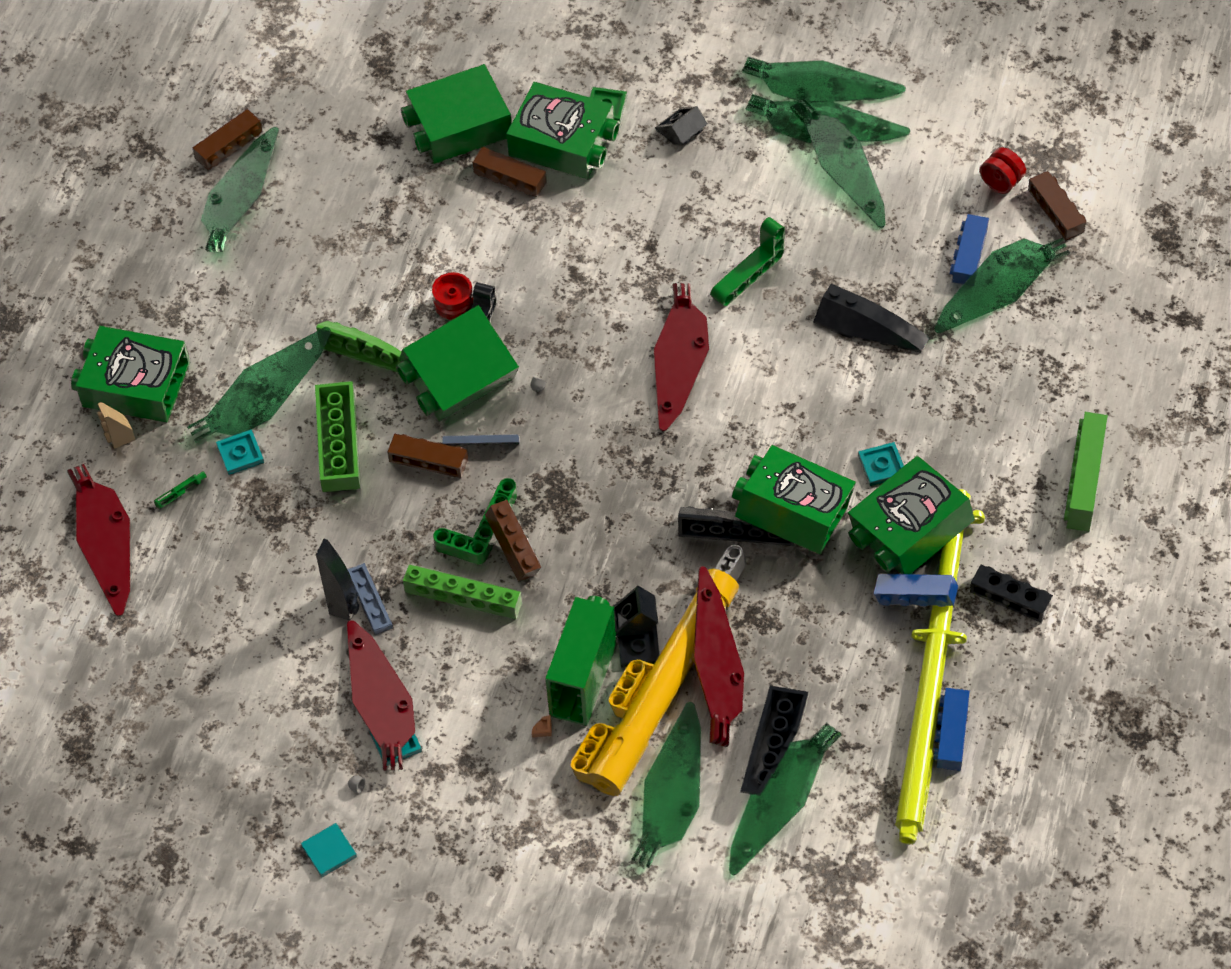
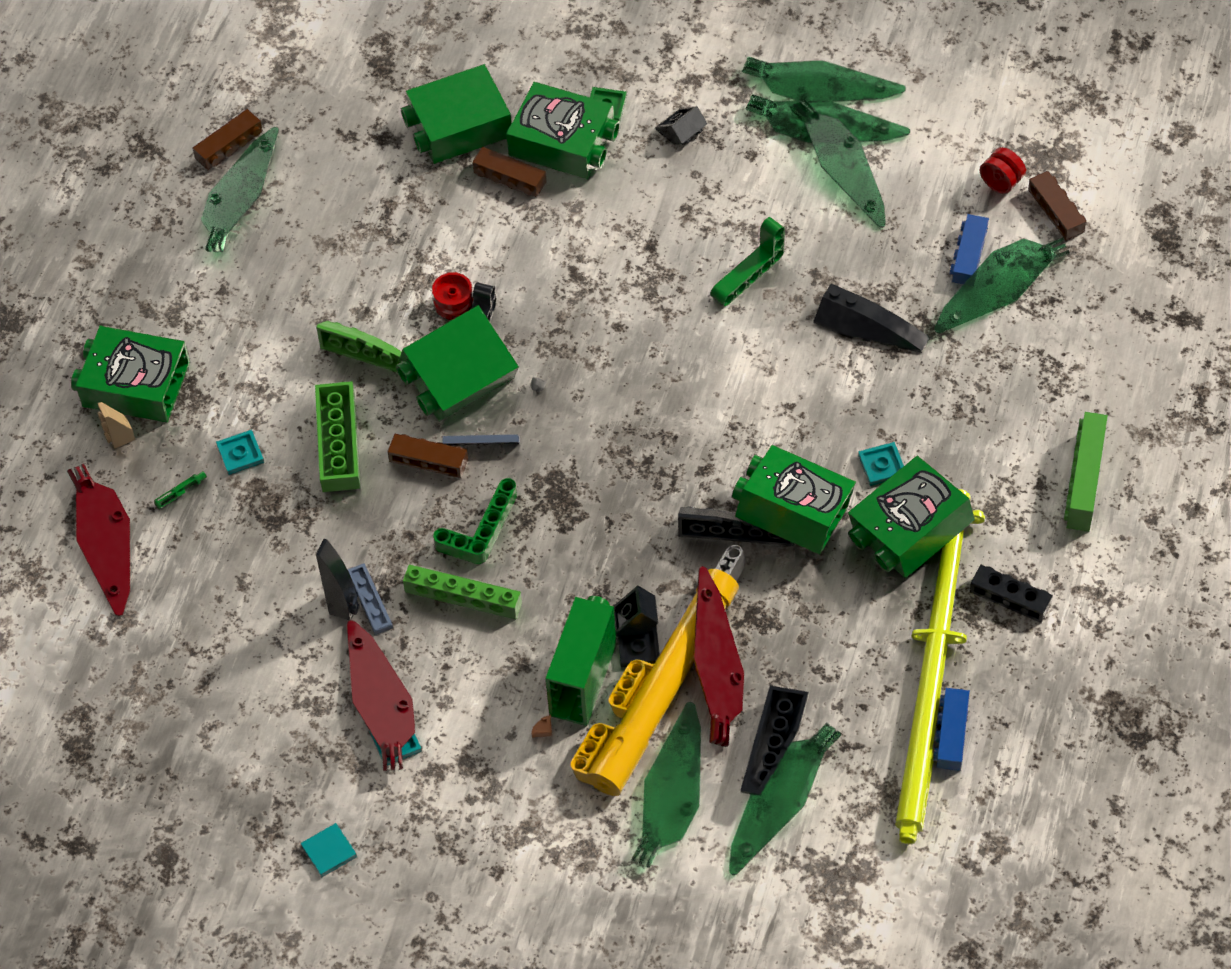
(262, 388): clear green wing -> none
(356, 783): light grey hinge -> none
(512, 540): reddish brown brick -> none
(679, 355): dark red wing -> none
(916, 589): blue brick -> none

